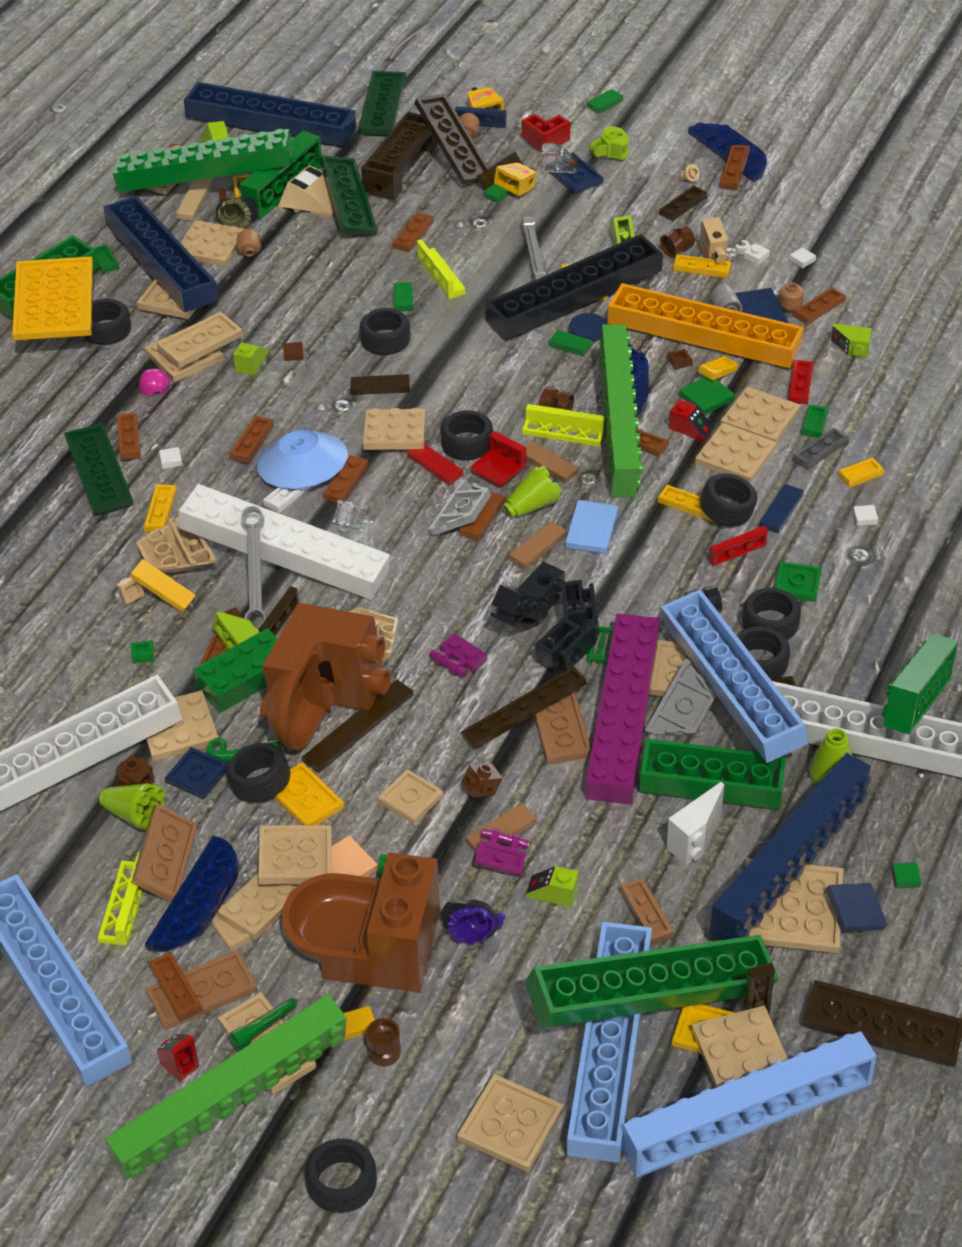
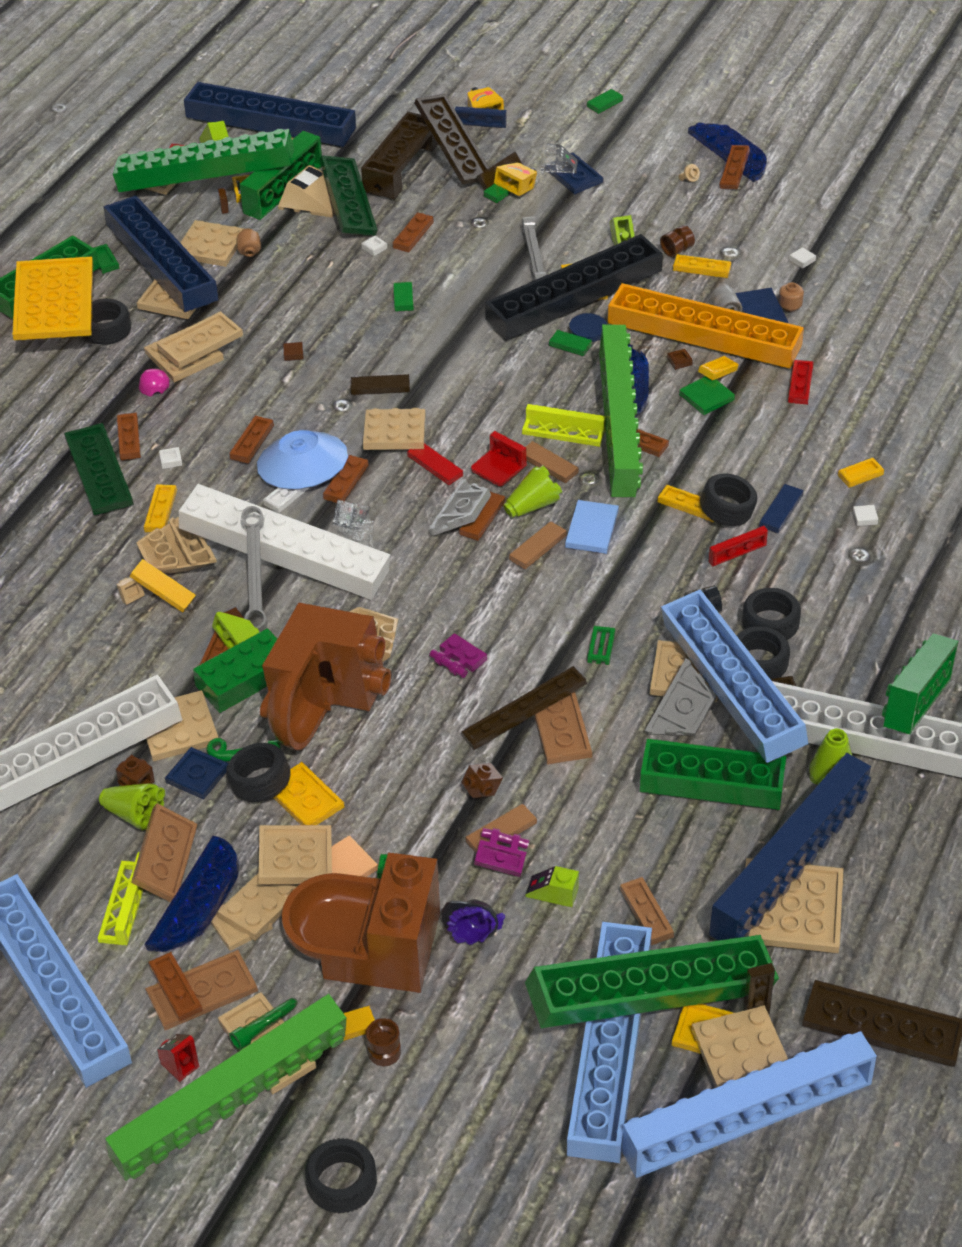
(142, 652): green tile -> none
(194, 199): tan tile -> none
(236, 212): olive hair -> none
(249, 358): lime slope -> none
(281, 611): dark brown tile -> none
(357, 727): dark brown tile -> none
(374, 245): none -> white tile
(382, 103): dark green plate -> none
(385, 320): black tyre -> none
(410, 796): tan tile -> none
(439, 271): neon yellow fence -> none
(465, 422): black tyre -> none
(471, 123): medium nougat head -> none
(510, 1123): tan plate -> none
(531, 600): black brick -> none
(540, 132): red brick -> none
(552, 398): reddish brown wheel -> none
(572, 631): black brick -> none
(611, 144): lime hinge -> none
(623, 710): magenta brick -> none
(683, 203): dark brown tile -> none
(689, 421): red slope -> none
(694, 825): white slope -> none
(713, 239): tan torso -> none
(736, 452): tan plate -> none
(753, 253): white plate -> none
(761, 414): tan plate -> none
(799, 580): green tile -> none
(815, 421): green tile -> none
(819, 306): dark orange tile -> none
(820, 448): flat silver tile -> none
(852, 339): lime slope -> none
(856, 907): dark blue tile -> none
(906, 875): green tile -> none

